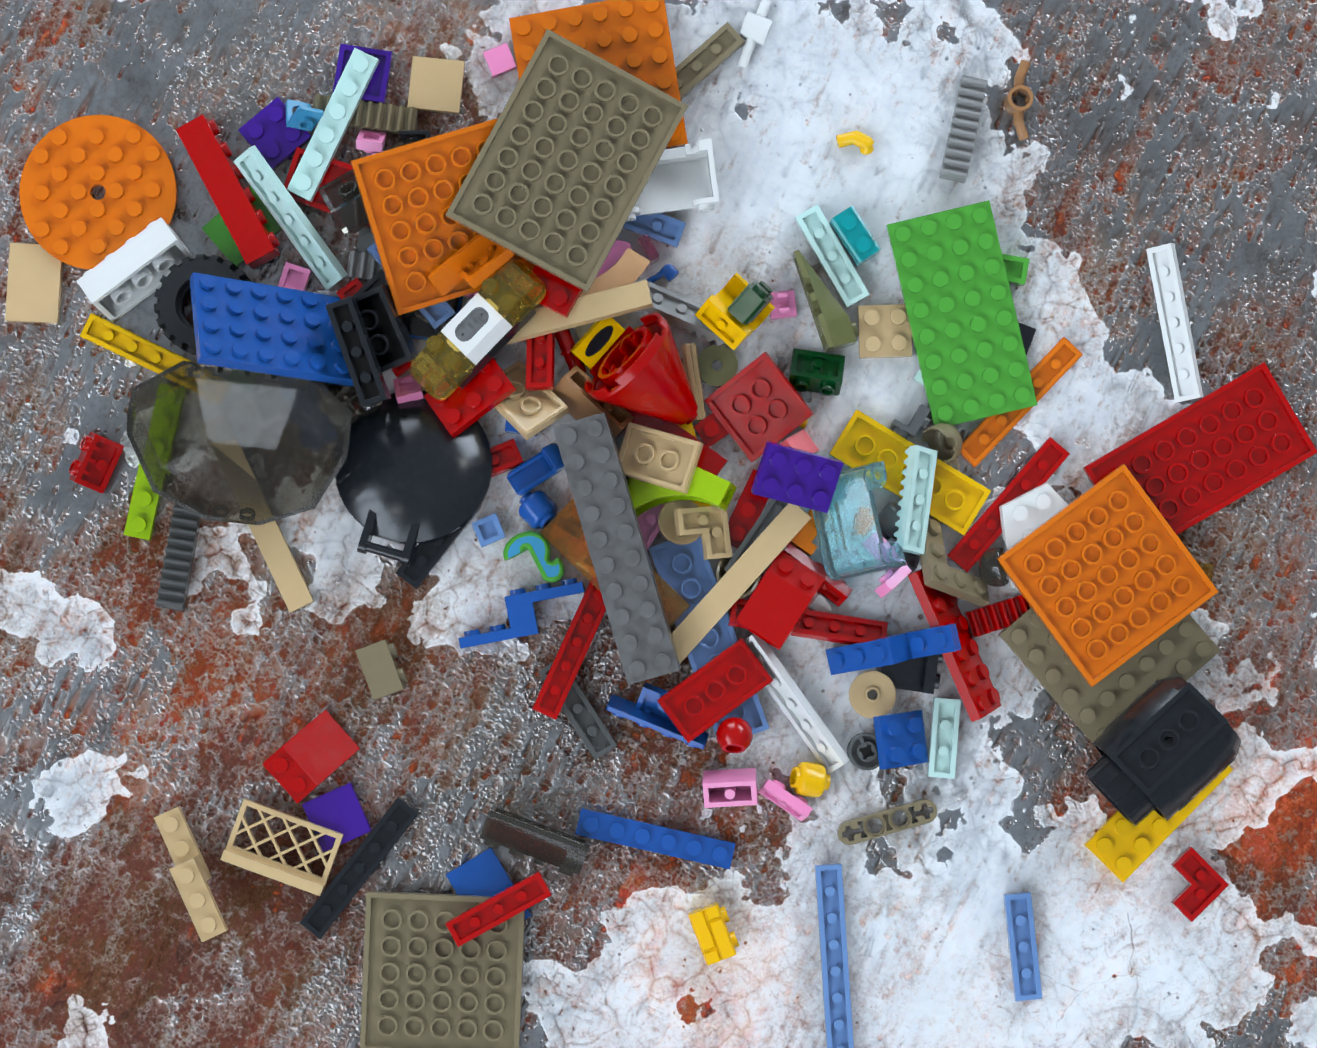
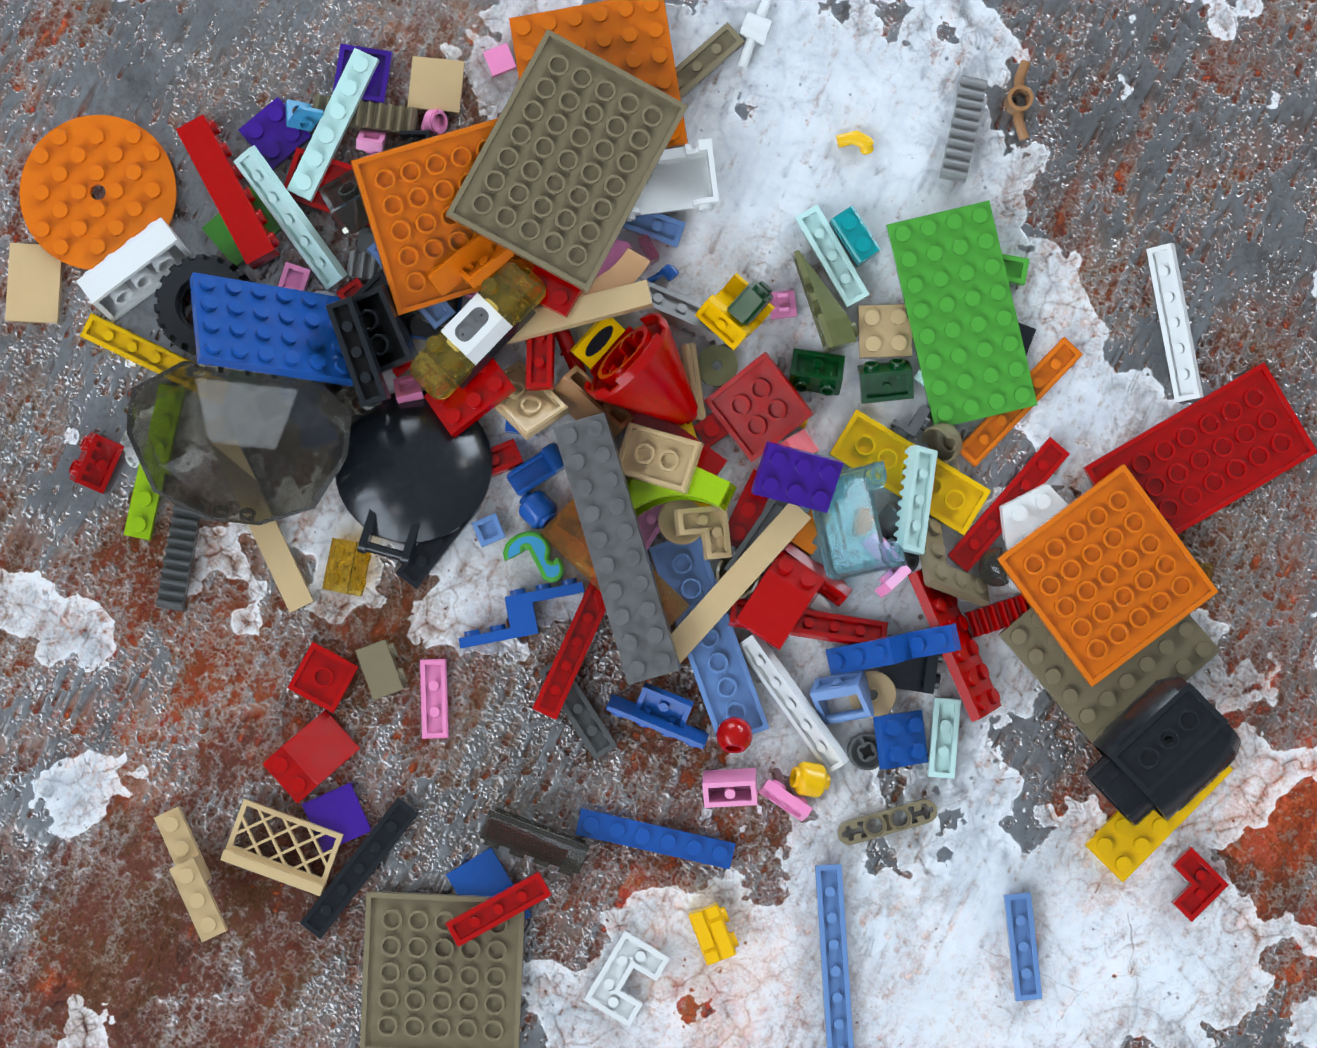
(323, 677): none -> red plate
(346, 568): none -> clear yellow bracket
(434, 698): none -> bright pink tile
(435, 121): none -> bright pink tile
(606, 989): none -> white plate
(714, 690): red tile -> none
(840, 686): none -> medium blue tile
(886, 381): none -> dark green bracket

